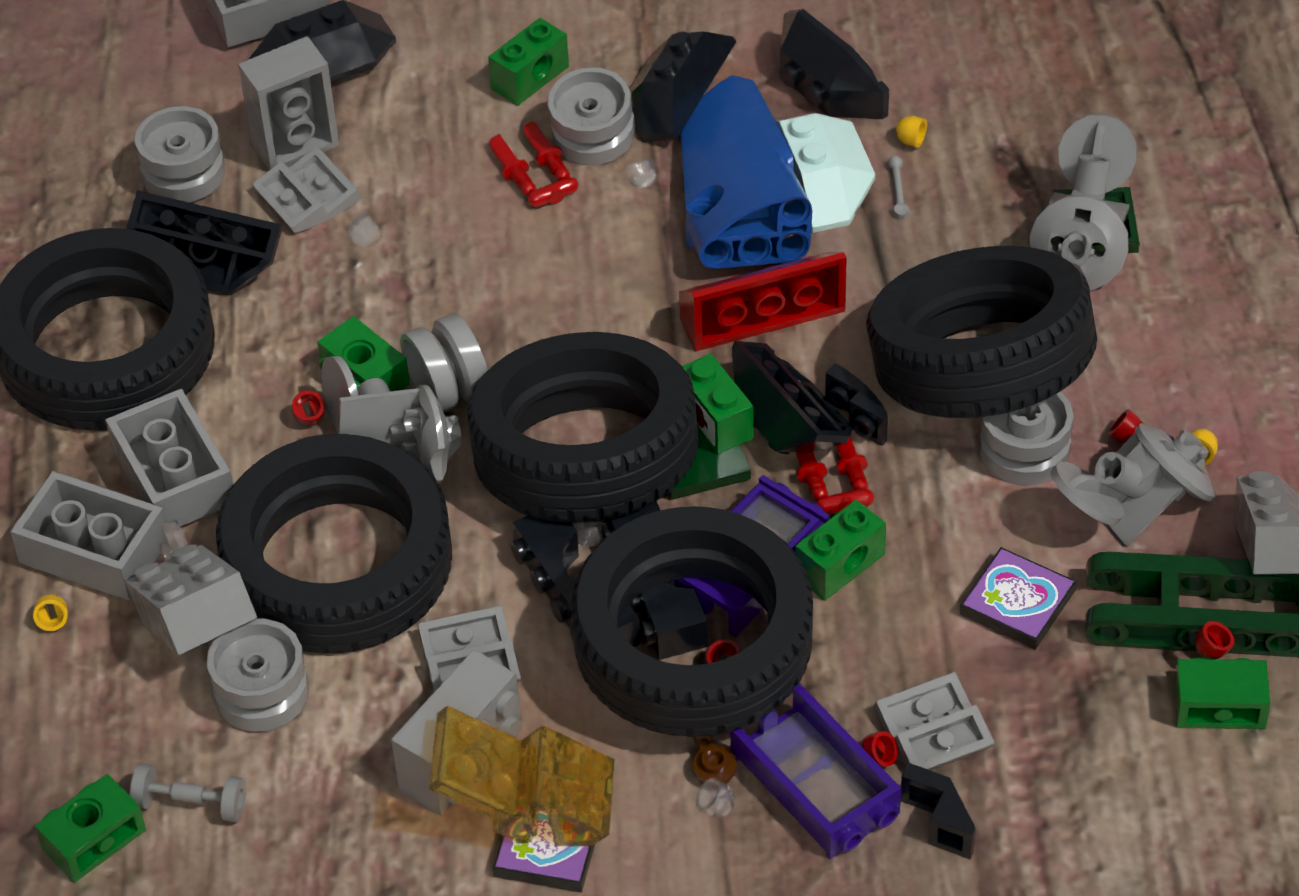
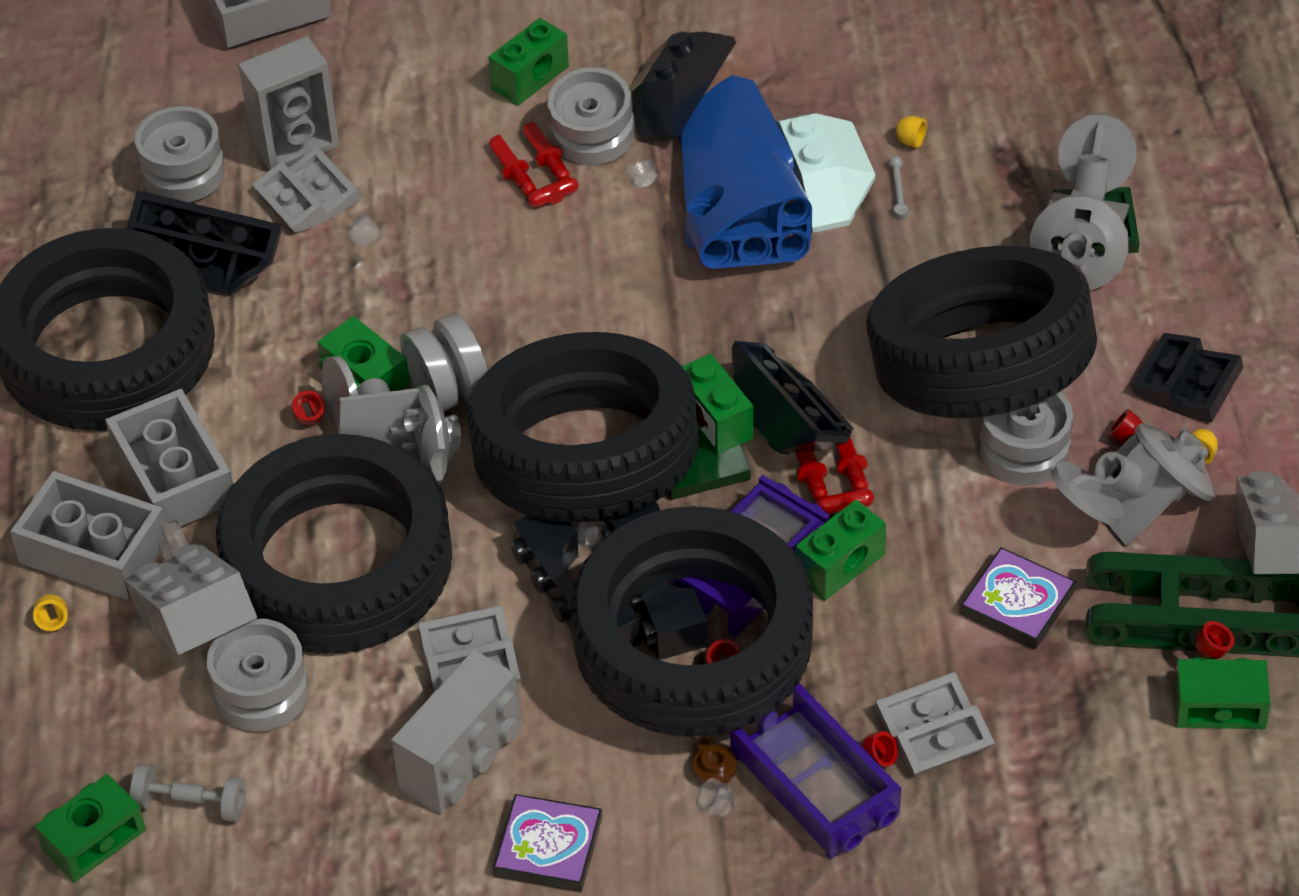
(342, 32): black wedge -> none
(518, 777): clear yellow piece -> none
(764, 300): red slope -> none
(829, 70): black wedge -> none
(864, 408): black slope -> none
(950, 823): black slope -> none
(1187, 377): none -> black slope

